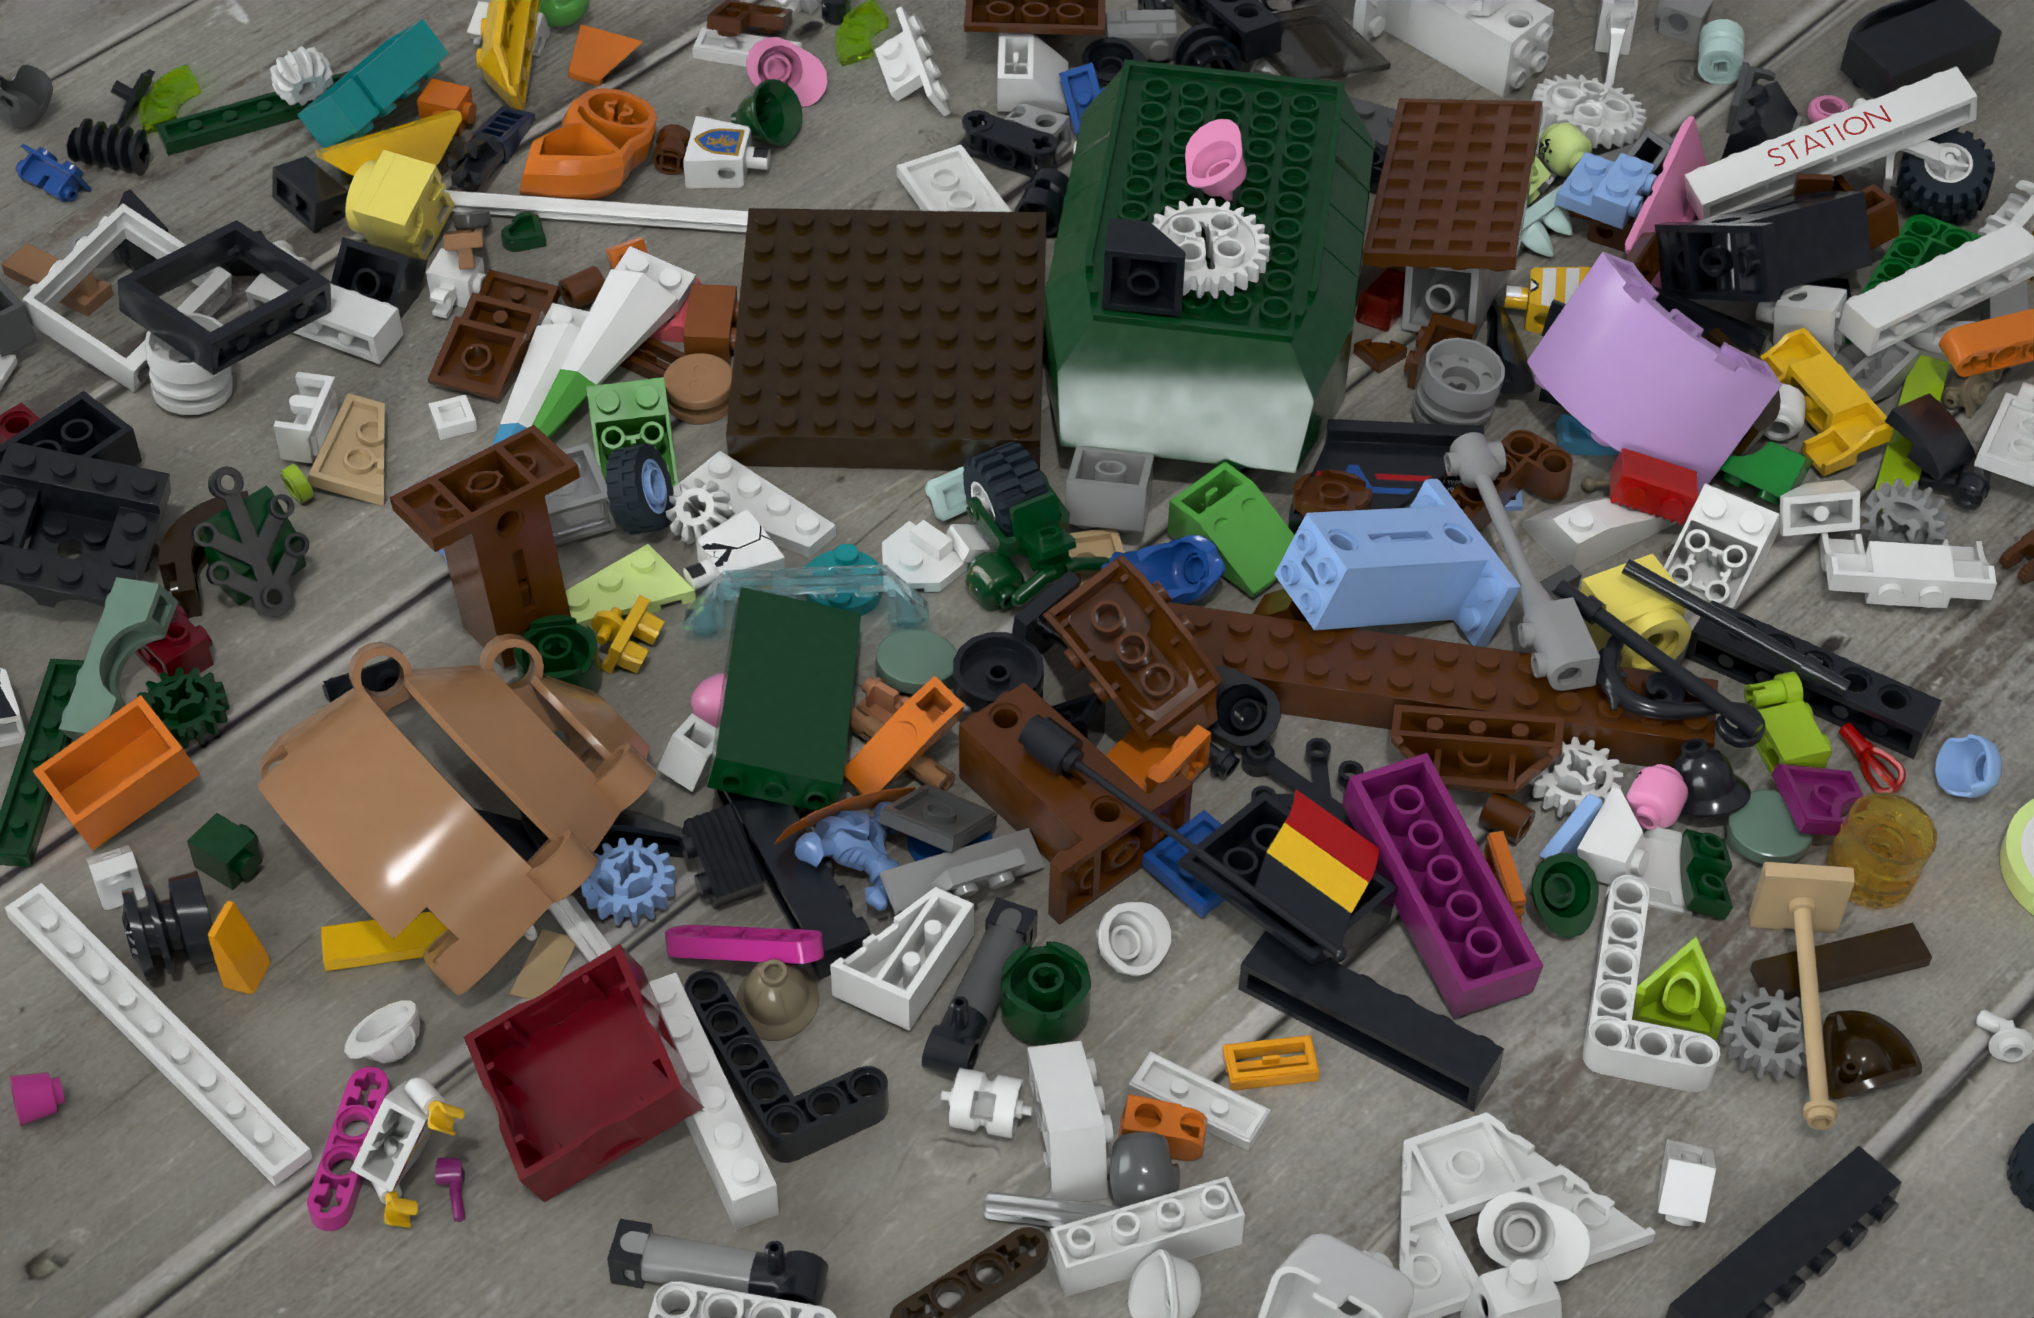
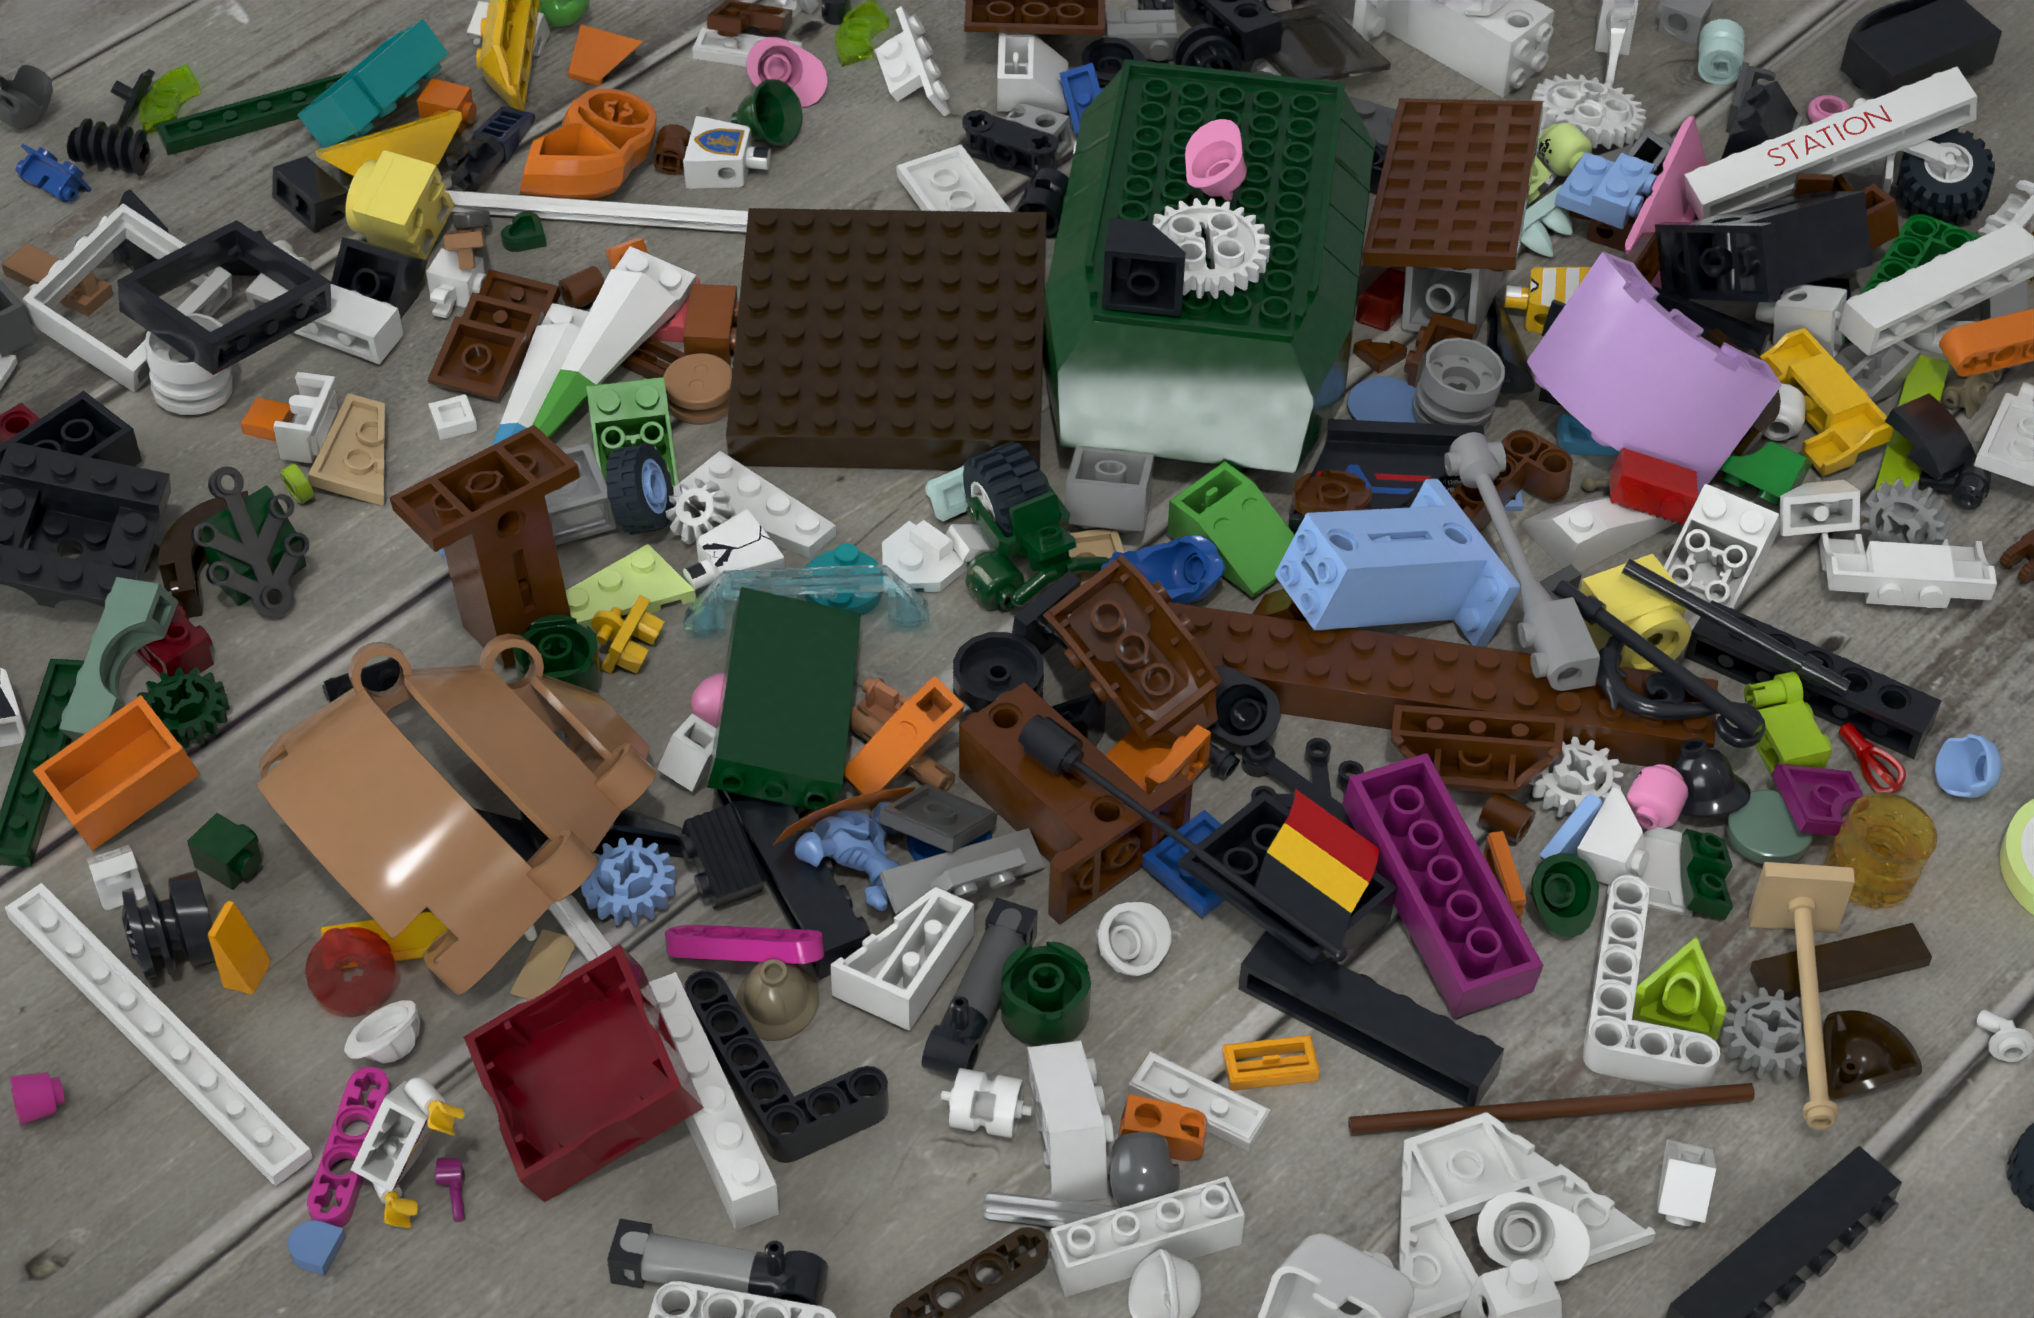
(262, 416): none -> orange tile
(301, 75): white gear -> none
(315, 1245): none -> medium blue tile
(337, 950): none -> clear red plate
(912, 658): sand green tile -> none
(1382, 400): none -> medium blue piece
(1554, 1108): none -> reddish brown piece

